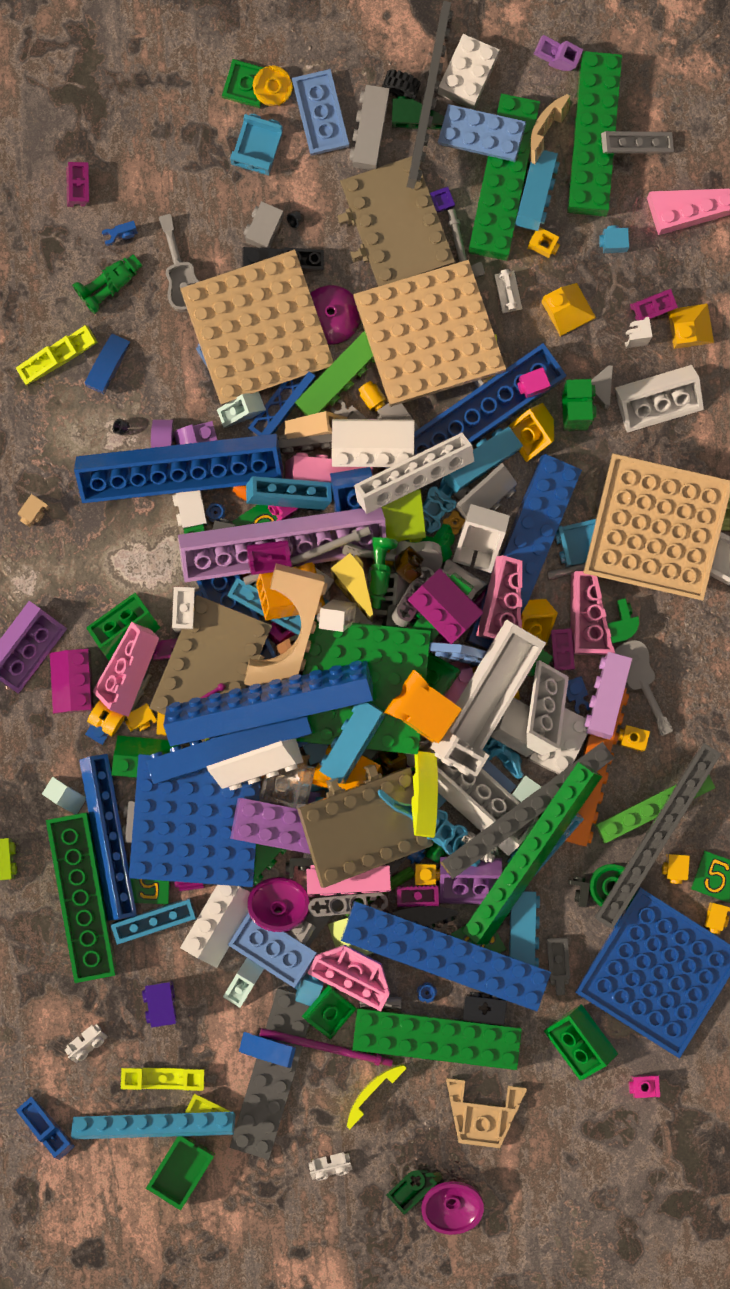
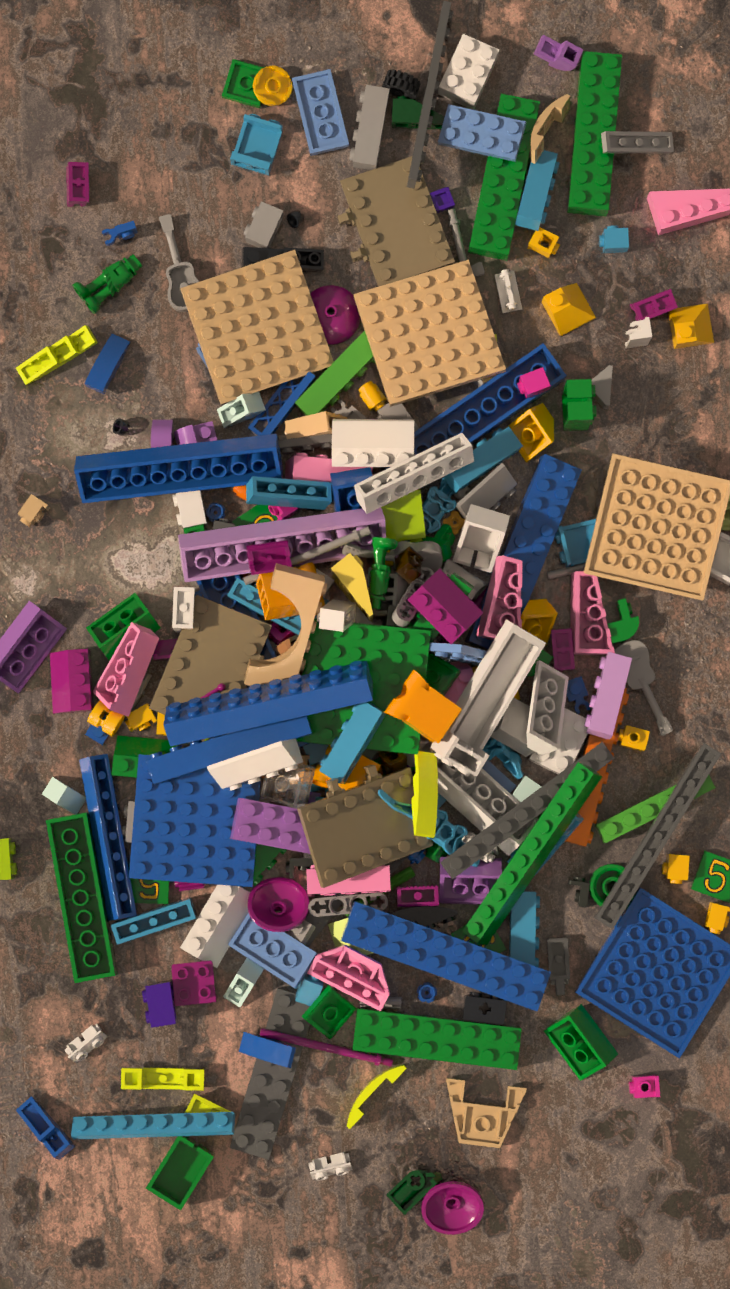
(193, 983): none -> magenta bracket
(426, 874): yellow brick -> none
(659, 398): white slope -> none

